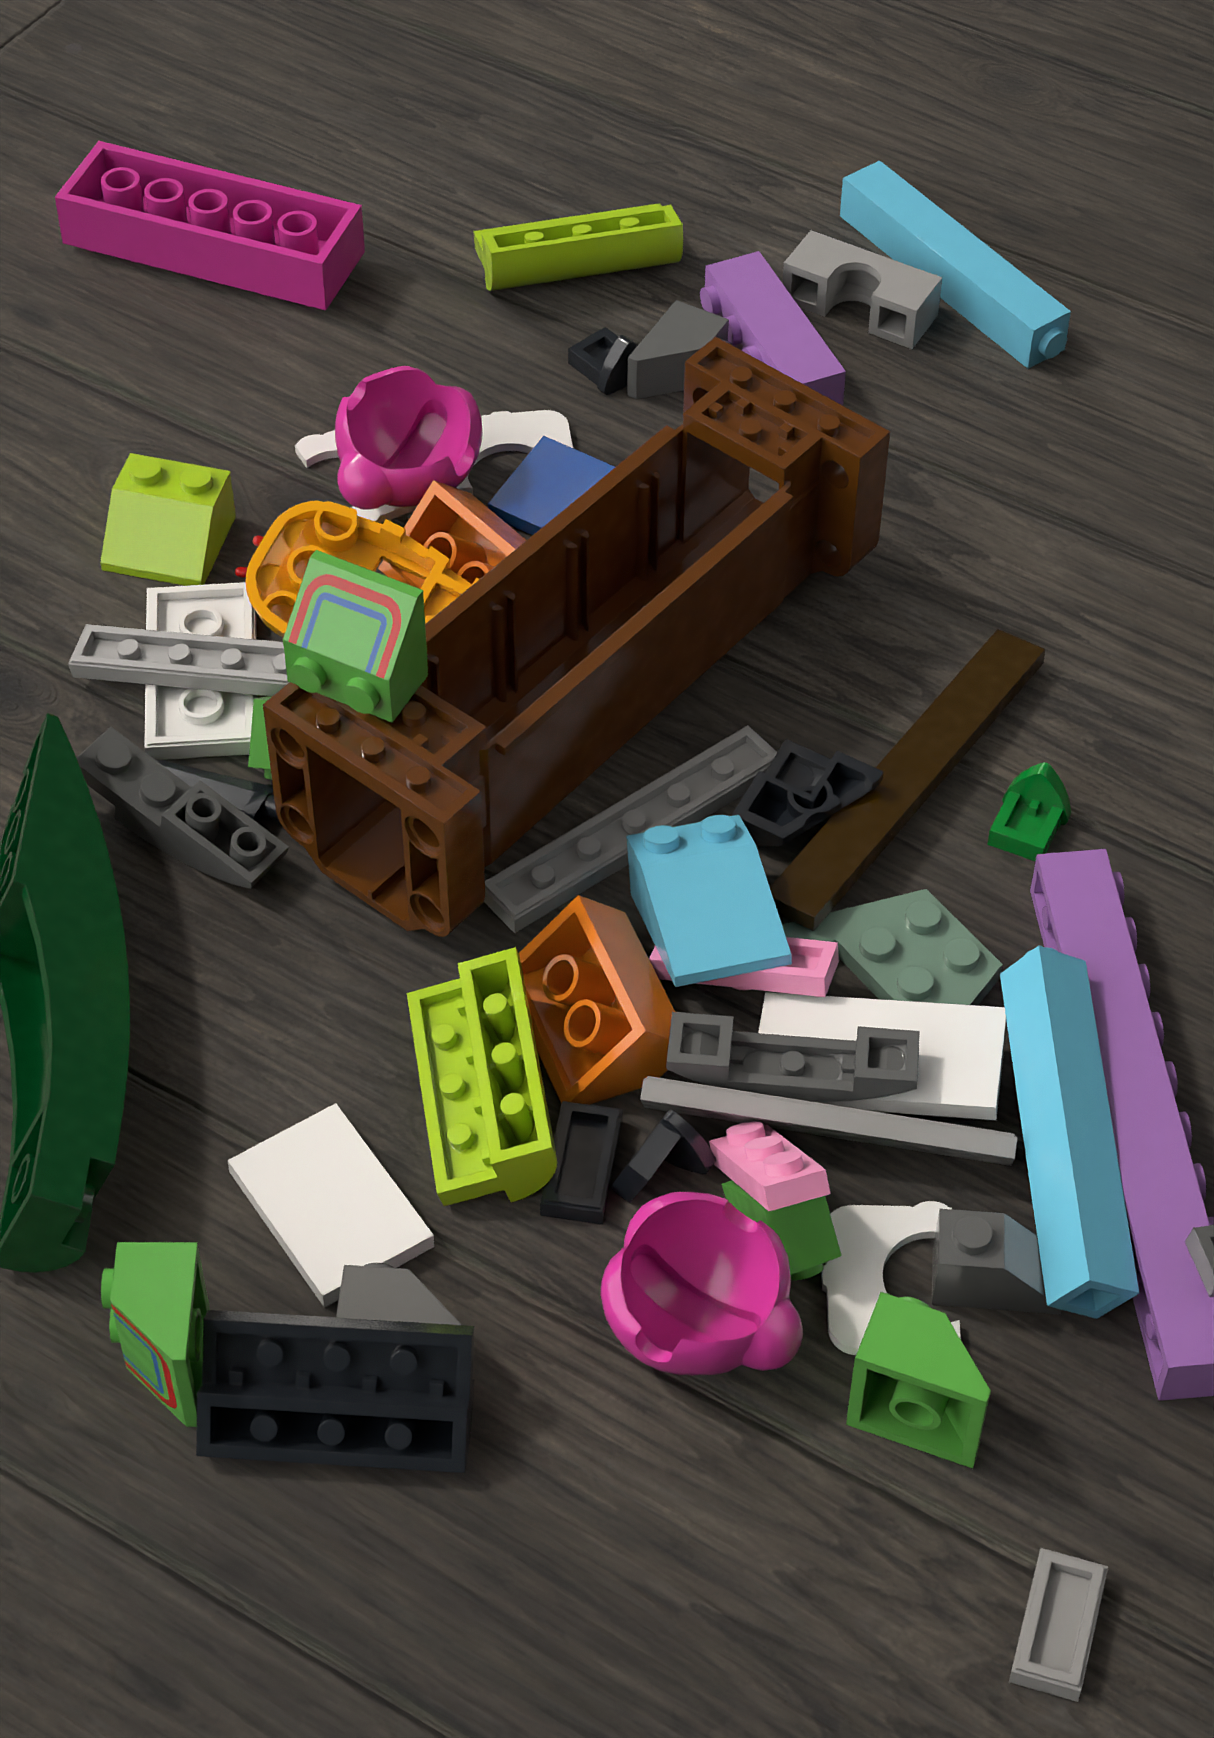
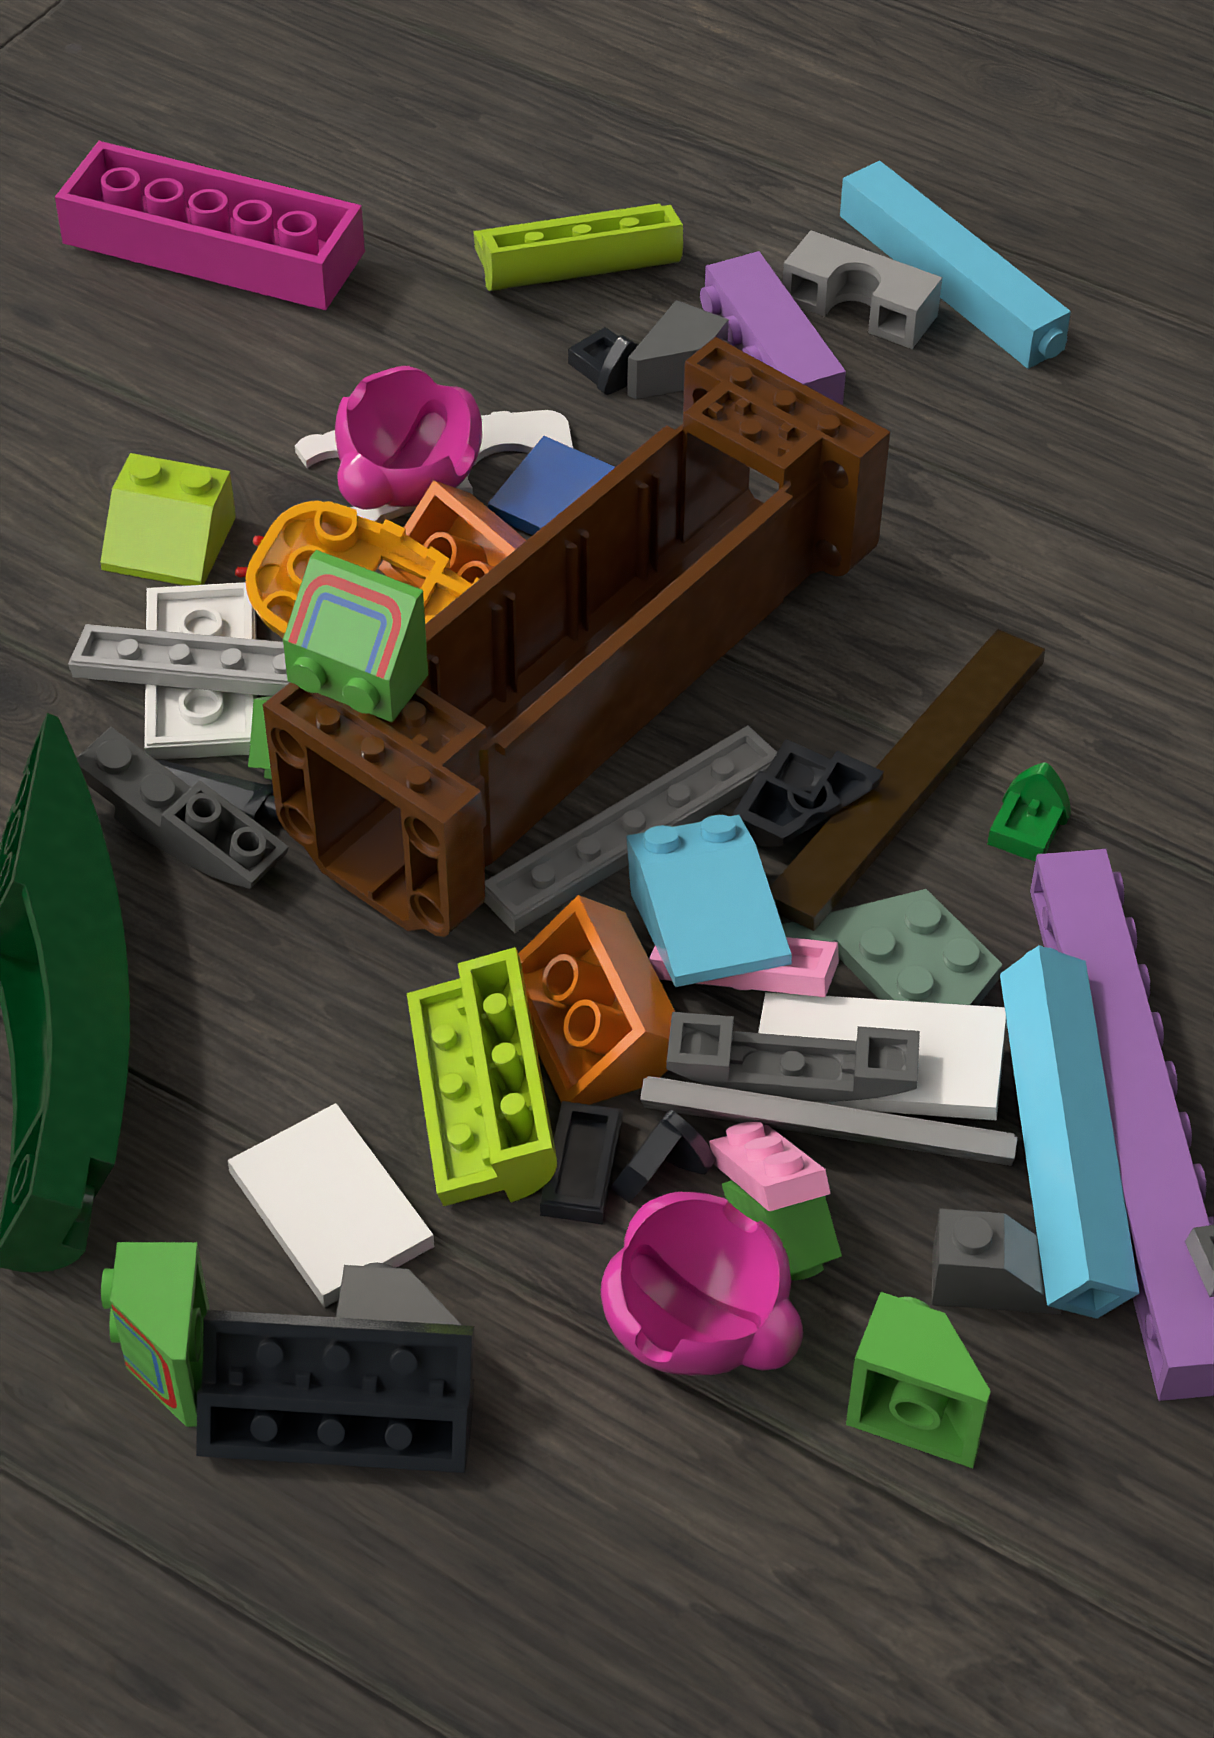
(866, 1242): white piece -> none
(1058, 1624): light grey tile -> none

